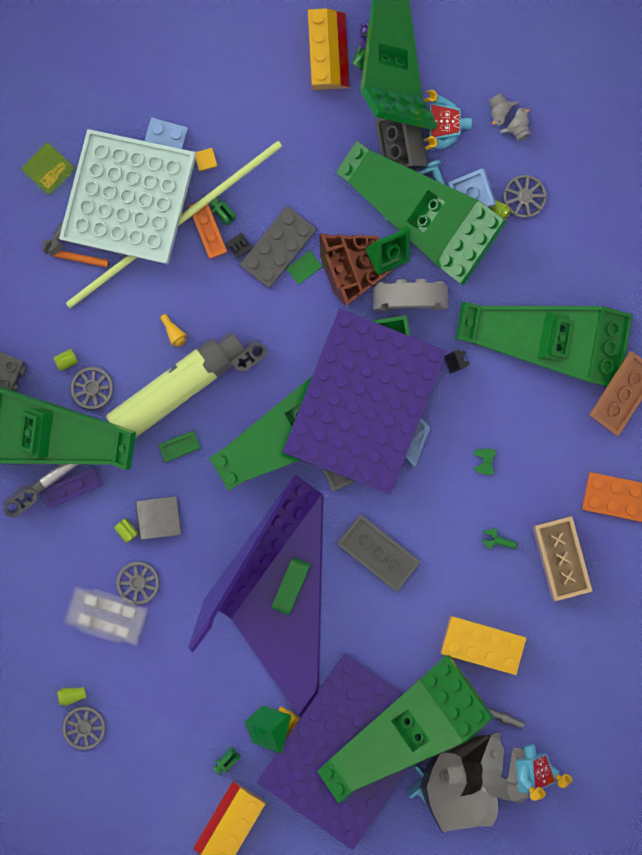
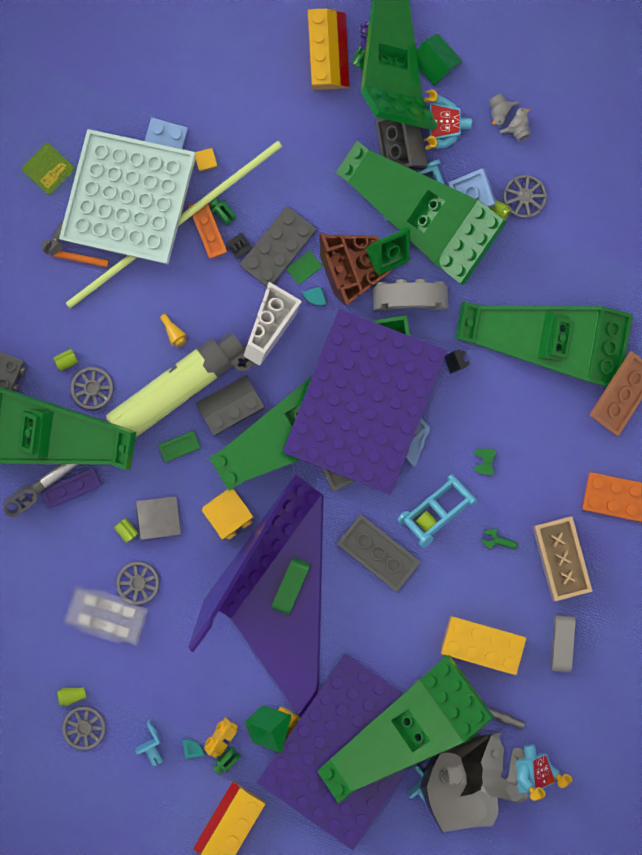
(149, 747): none -> medium azure bracket
(192, 749): none -> teal tile
(224, 730): none -> yellow hinge
(227, 514): none -> yellow bracket
(230, 405): none -> dark grey slope
(272, 320): none -> white wedge
(315, 296): none -> teal tile
(426, 521): none -> lime piece
(426, 538): none -> medium azure piece
(436, 59): none -> green slope
(563, 643): none -> light grey beam

